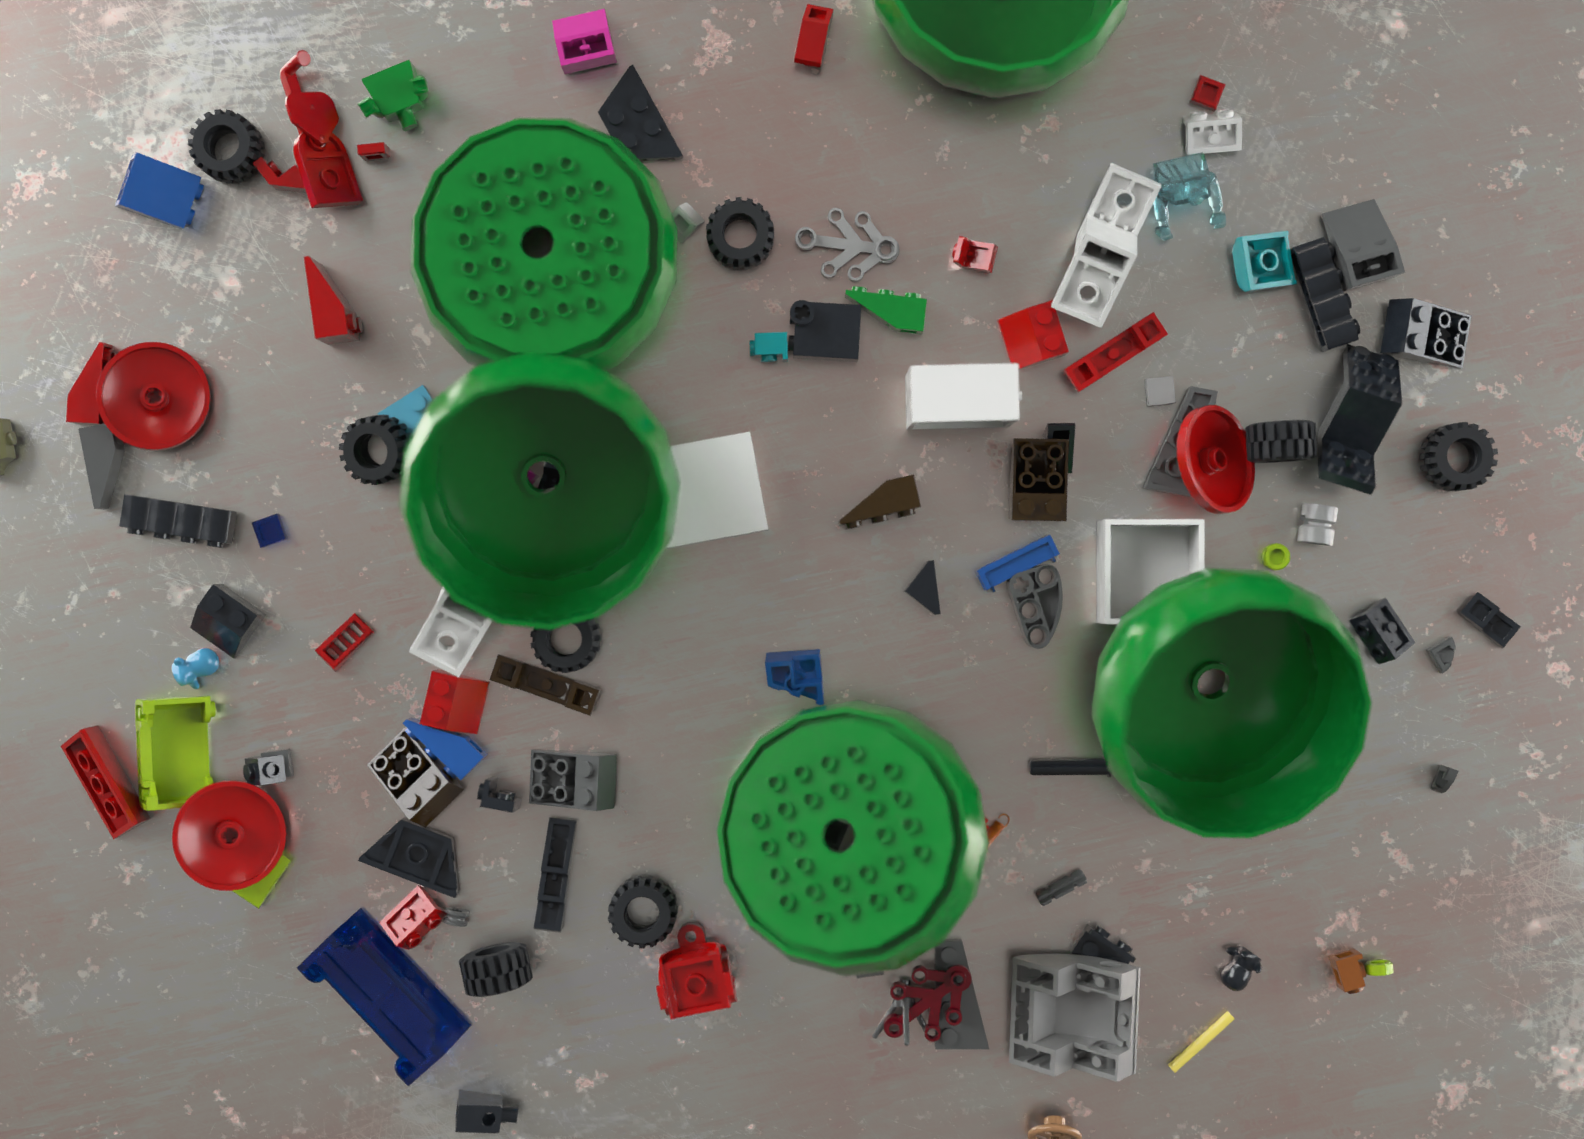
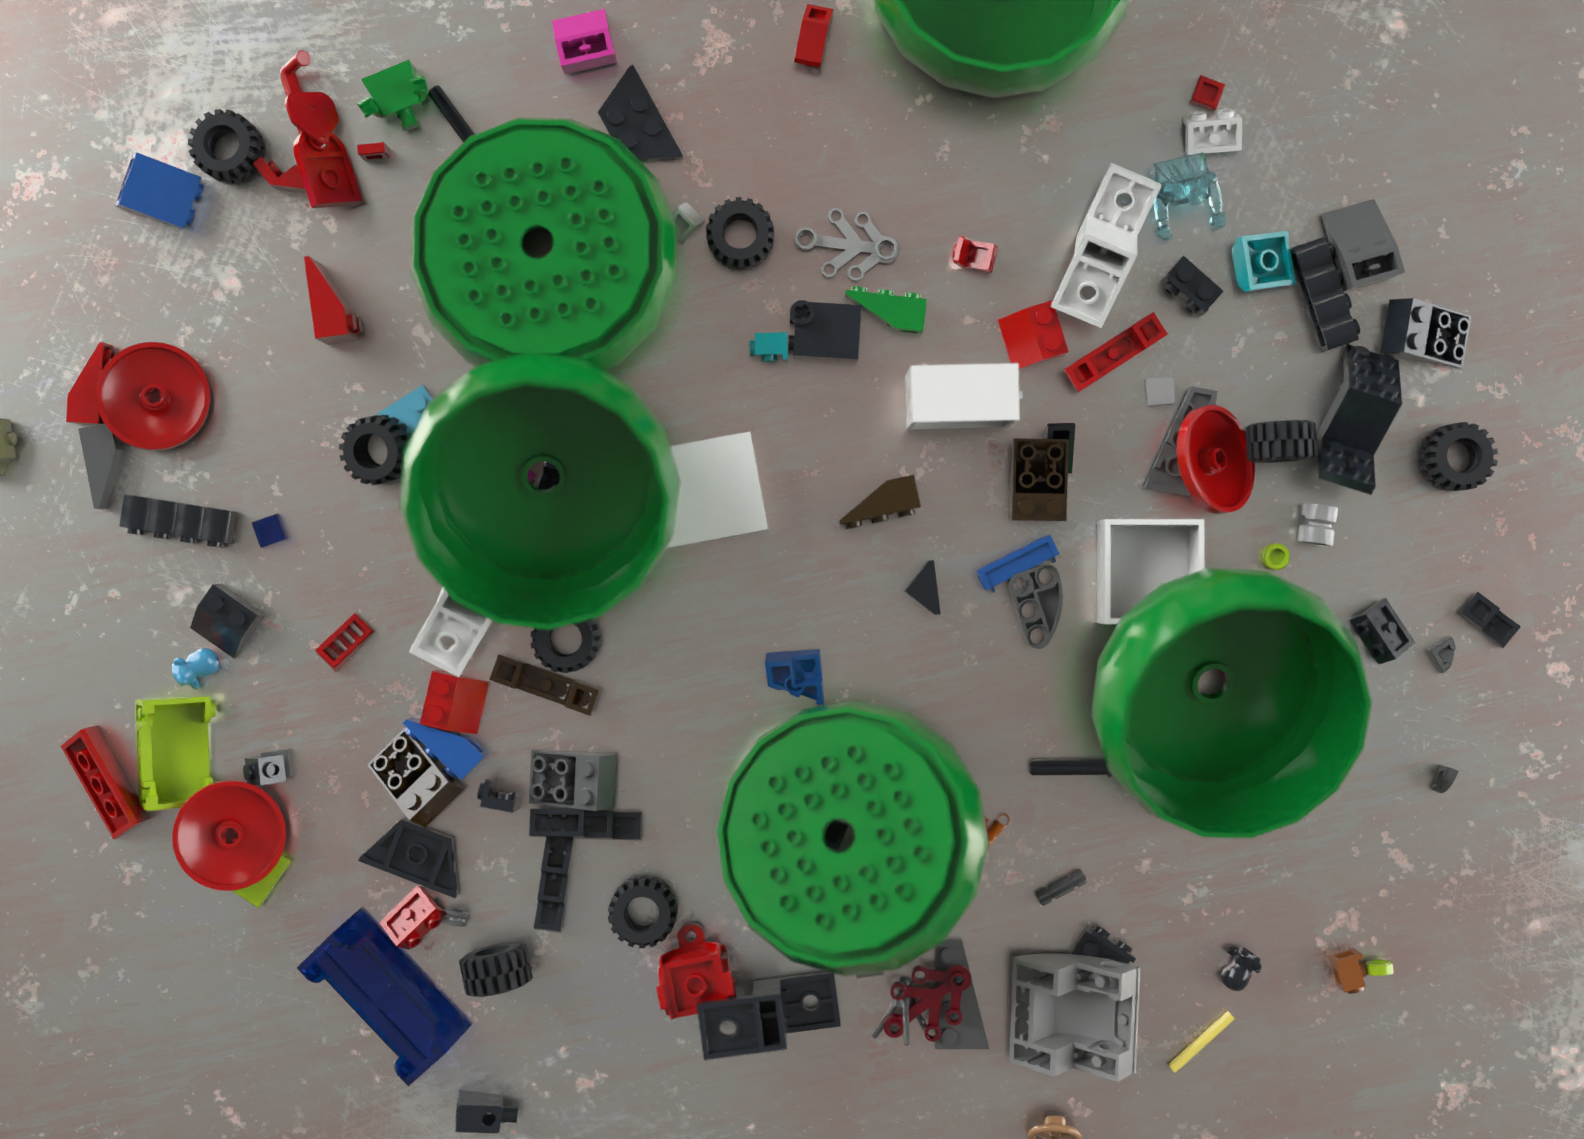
(450, 113): none -> black axle
(585, 824): none -> black slope
(768, 1015): none -> black bracket
(1191, 287): none -> black bracket

